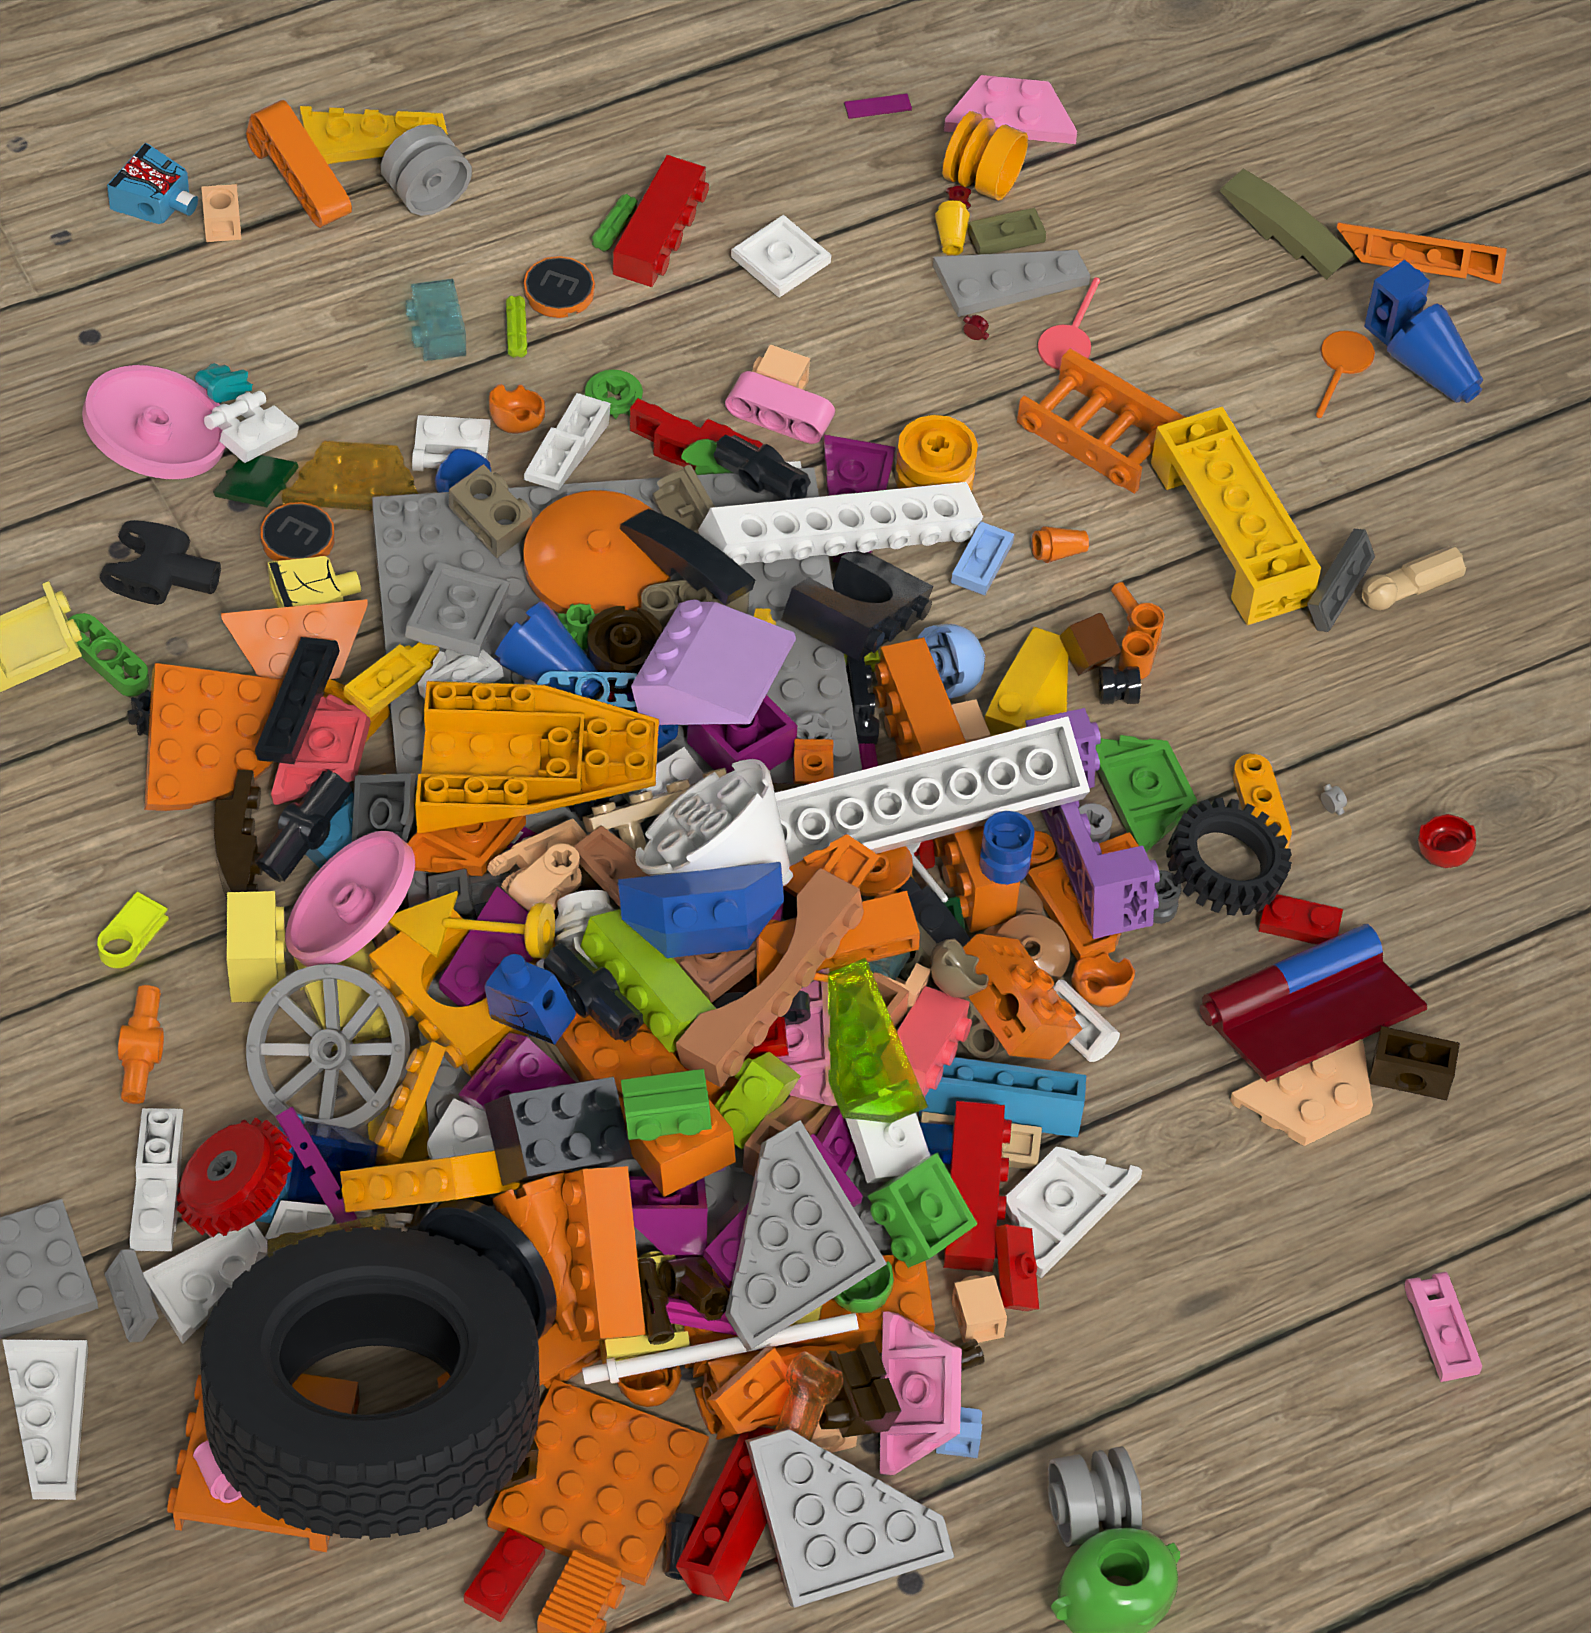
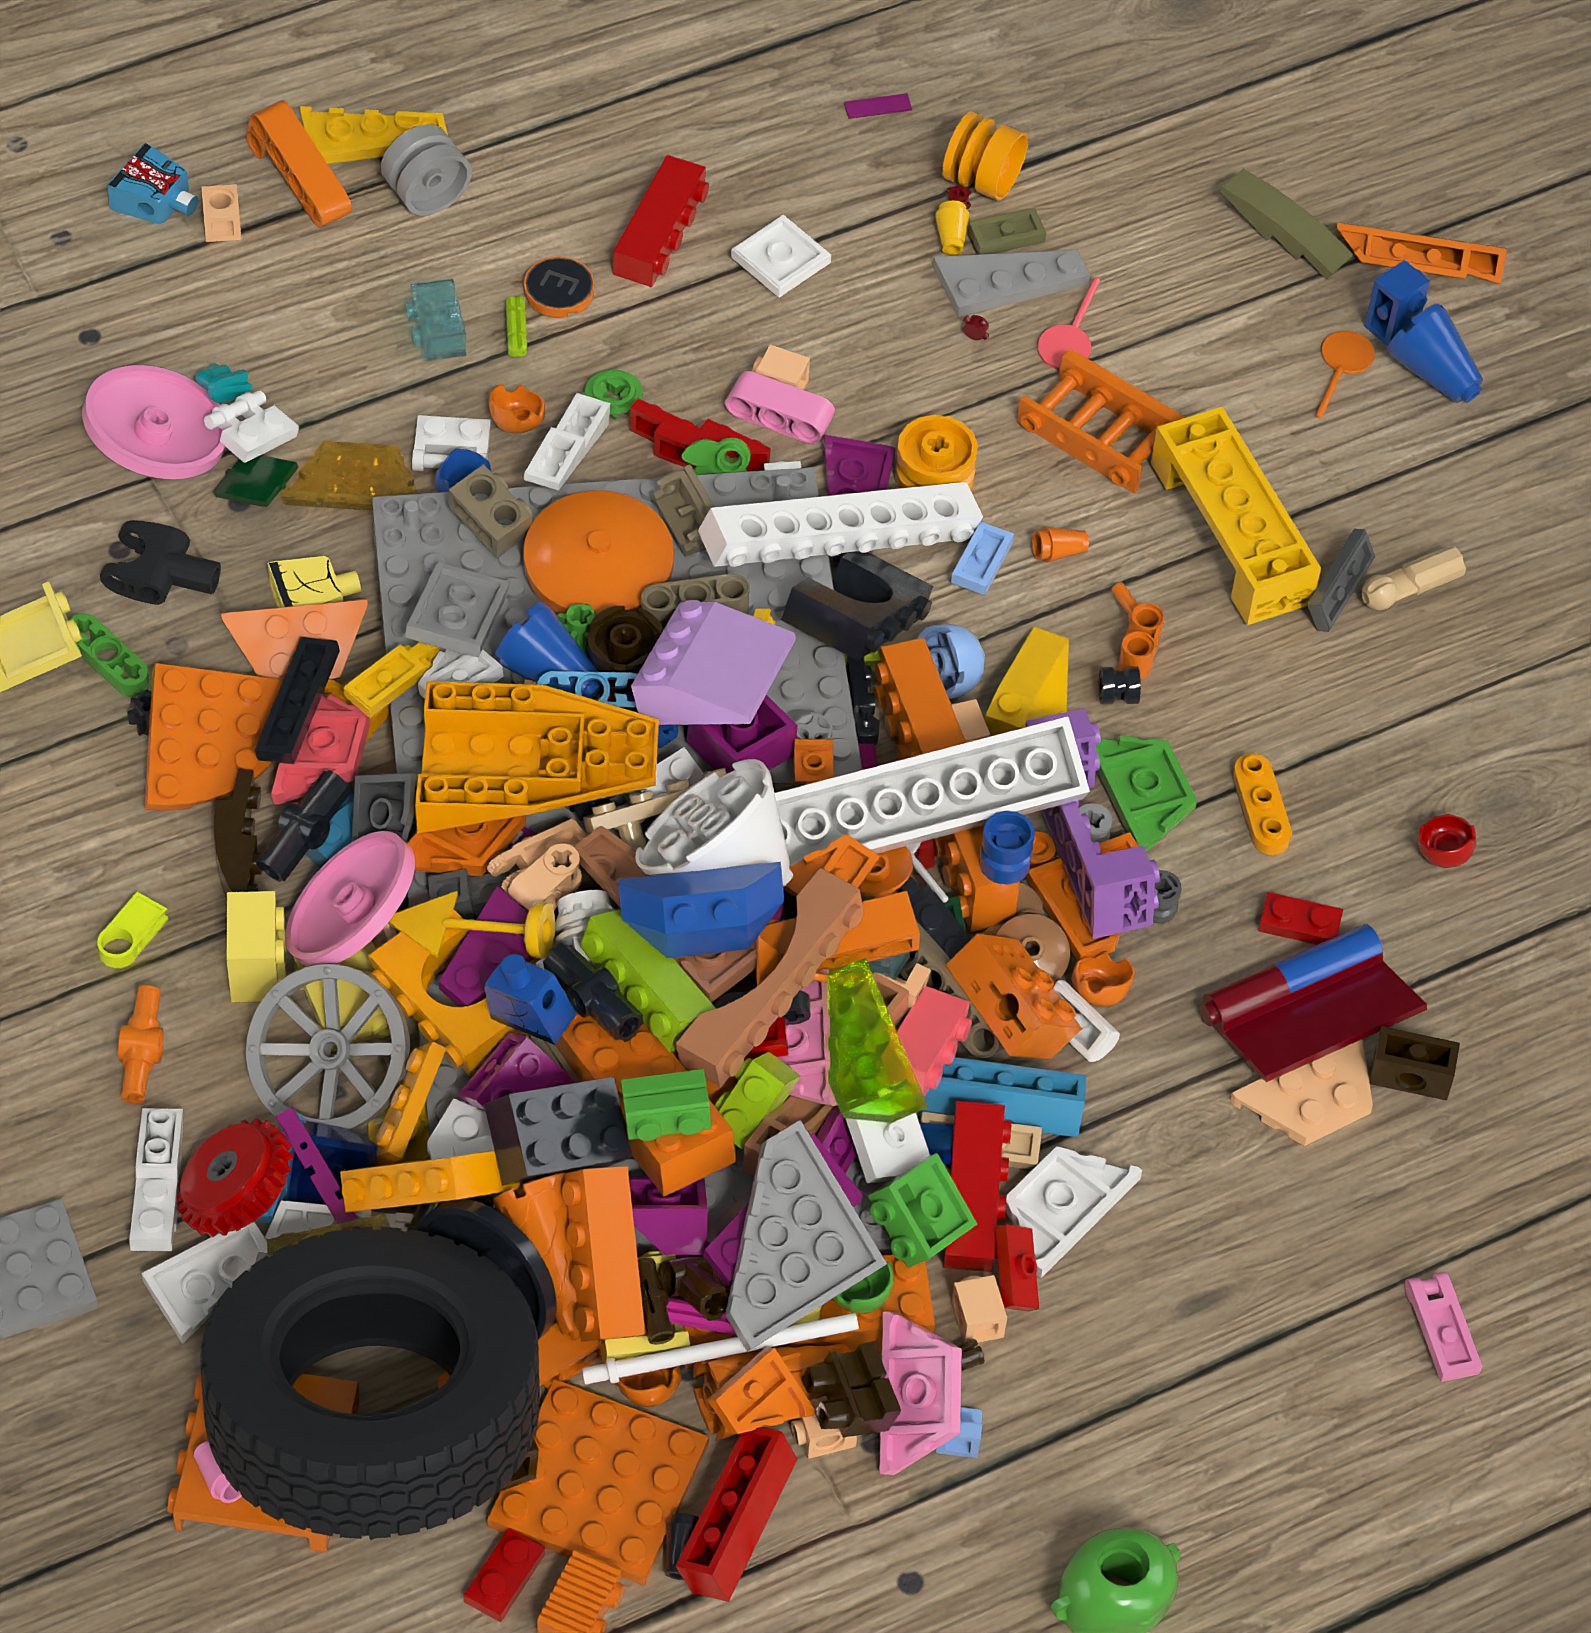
(49, 1405): white wing -> none
(131, 1295): light grey plate -> none
(297, 532): black tile -> none
(614, 222): bright green axle -> none
(689, 554): black slope -> none
(761, 468): black piece -> none
(812, 1387): clear orange piece -> none
(836, 1522): plate -> none
(955, 971): dark tan hair -> none
(1017, 103): bright pink wing -> none
(1085, 1498): light grey wheel -> none
(1090, 644): reddish brown panel -> none
(1213, 886): black tyre -> none
(1333, 799): light grey piece -> none

